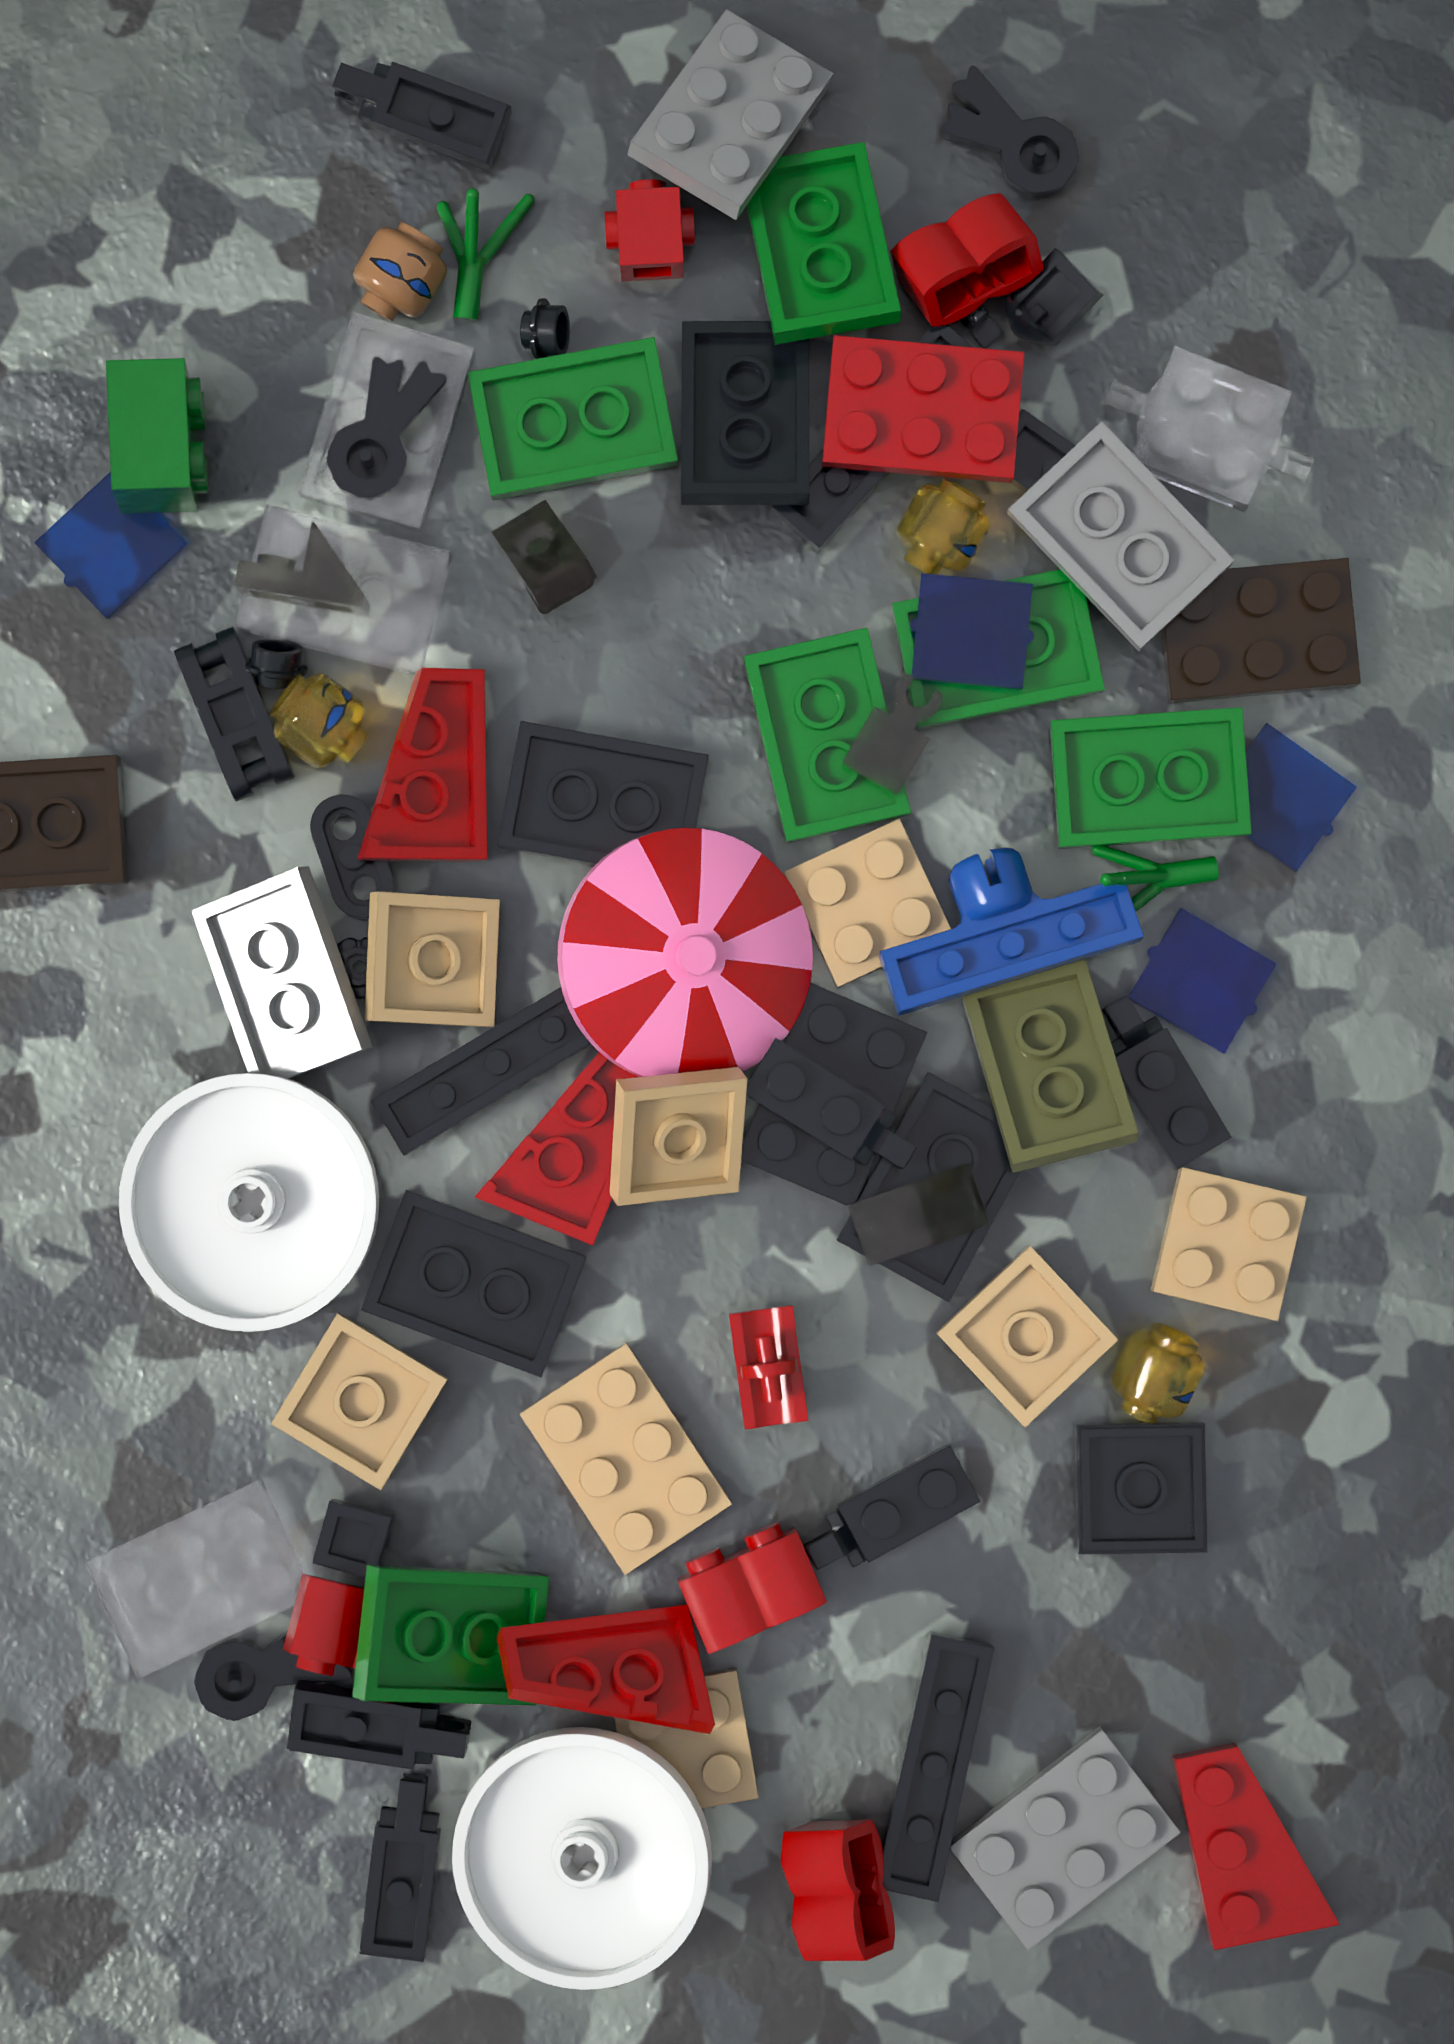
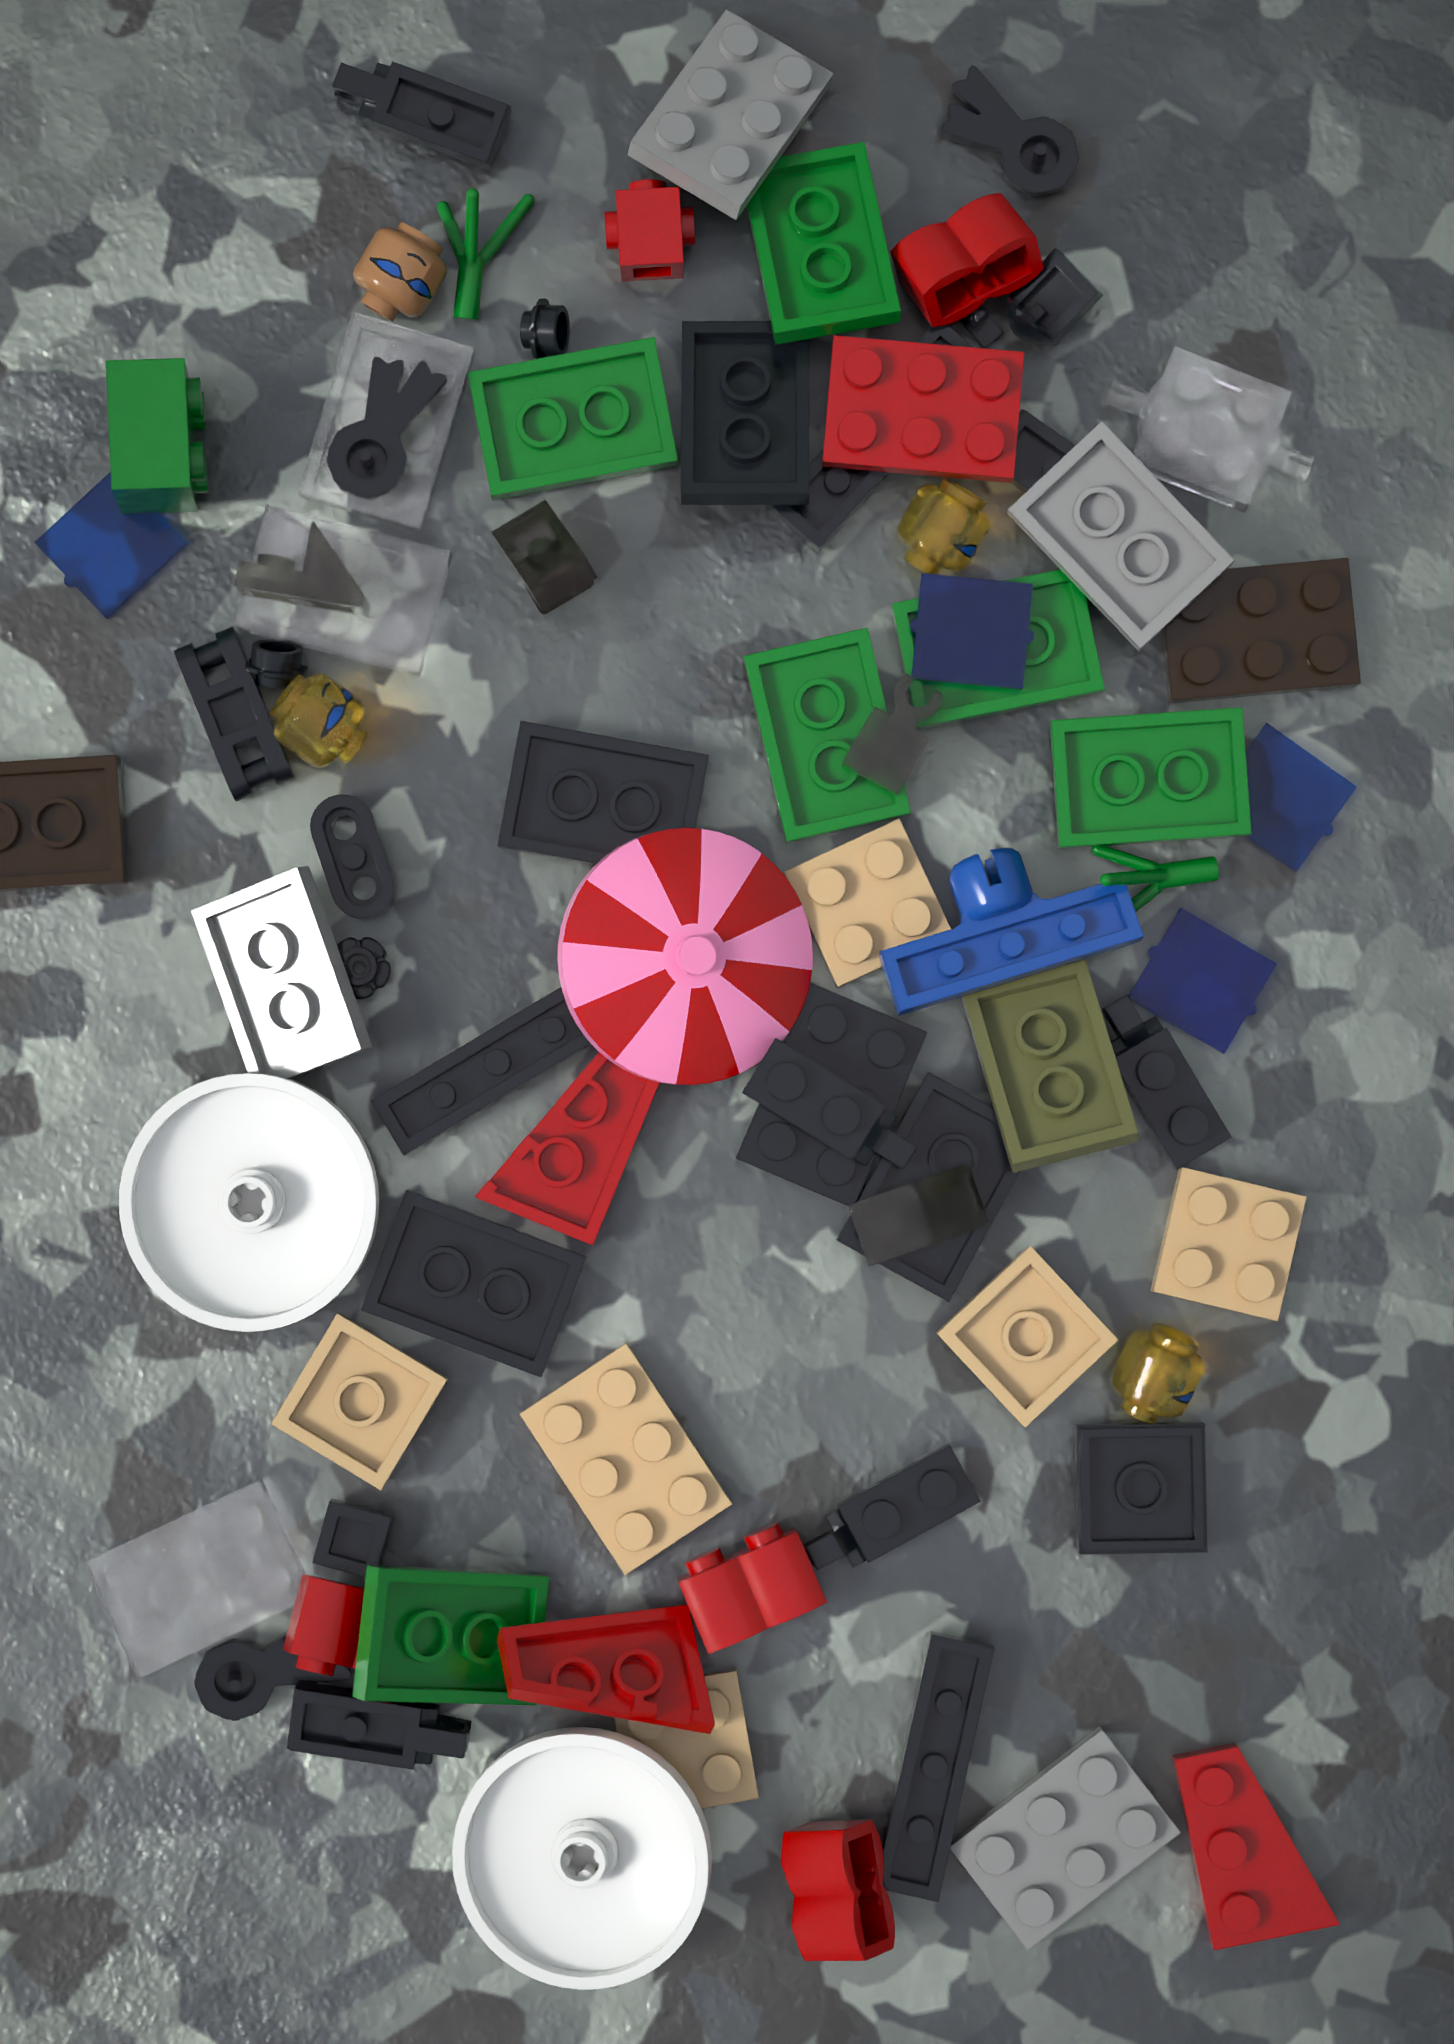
(402, 1876): black hinge -> none
(431, 959): tan plate -> none
(435, 775): red wing -> none
(677, 1135): tan plate -> none
(768, 1367): red hips -> none

